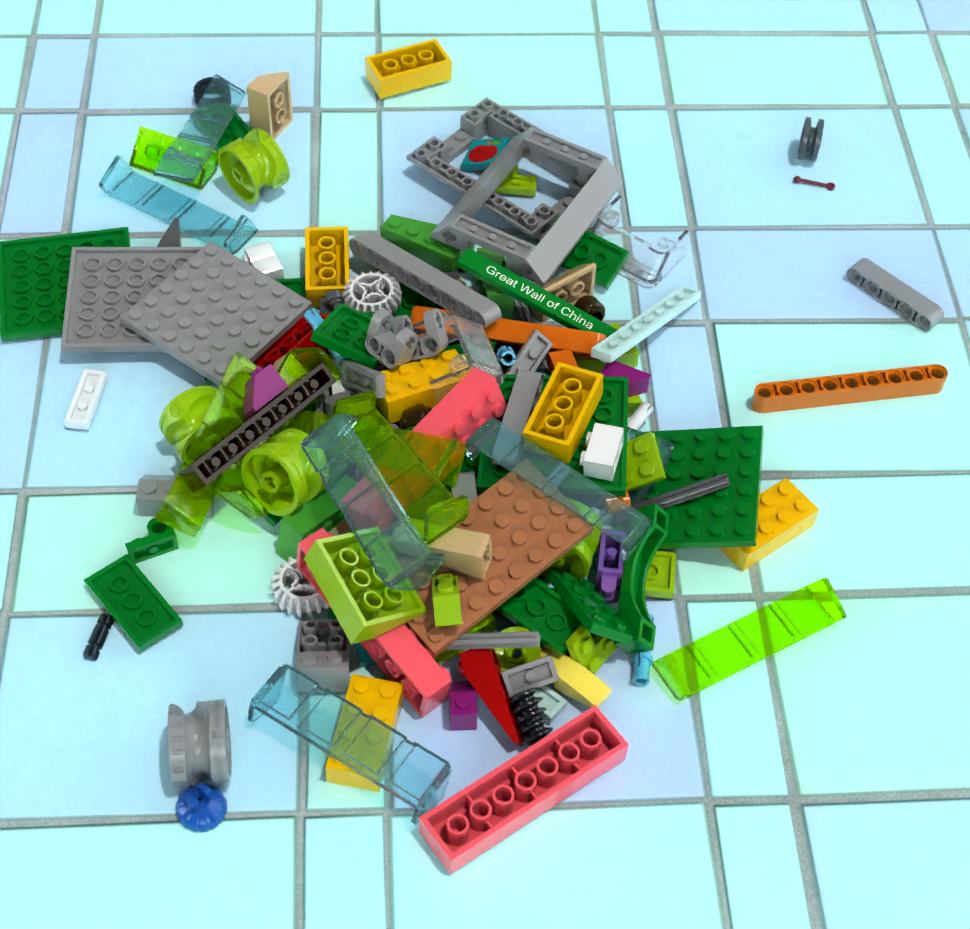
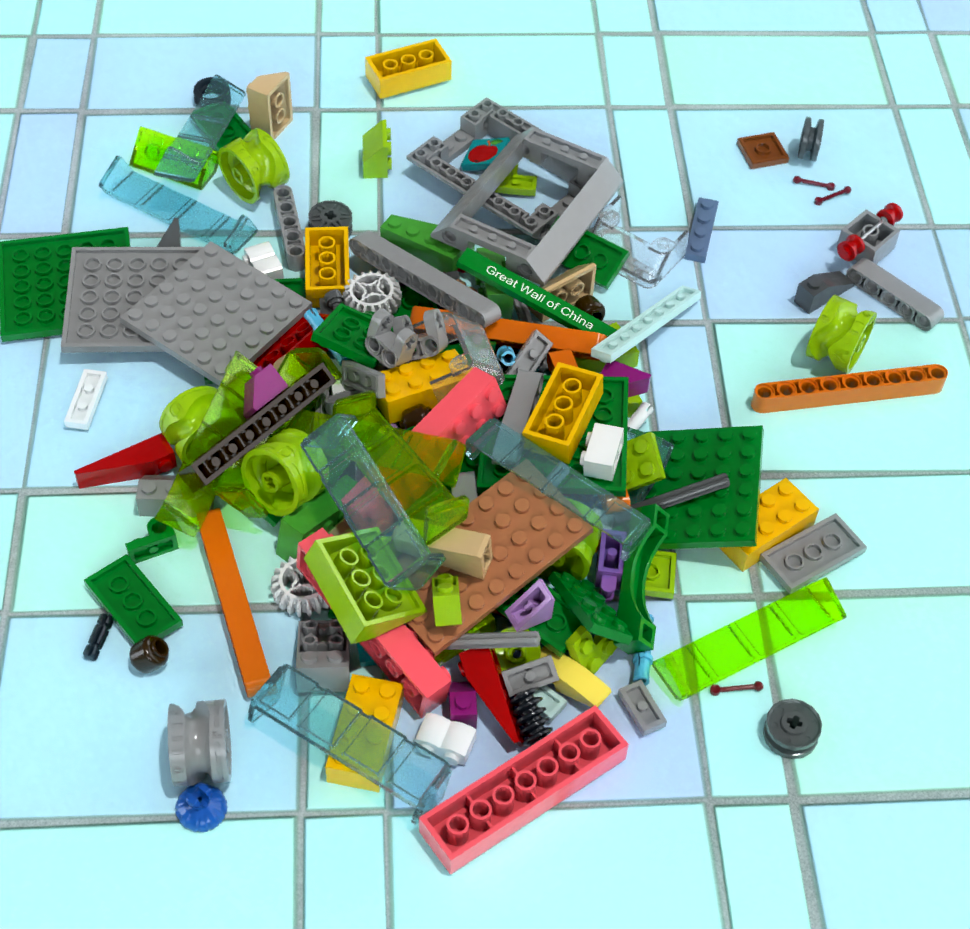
(144, 458): none -> red slope
(149, 654): none -> dark brown head
(234, 603): none -> orange beam
(289, 227): none -> light grey beam
(331, 214): none -> dark grey wheel
(376, 151): none -> lime slope
(446, 738): none -> white brick
(532, 607): none -> lavender slope
(642, 707): none -> light grey plate
(701, 230): none -> sand blue plate
(715, 689): none -> dark red hinge
(762, 150): none -> dark orange tile
(792, 728): none -> dark grey wheel
(812, 553): none -> light grey plate
(818, 200): none -> dark red hinge
(819, 288): none -> dark grey slope
(841, 333): none -> lime piece
(870, 235): none -> light grey brick

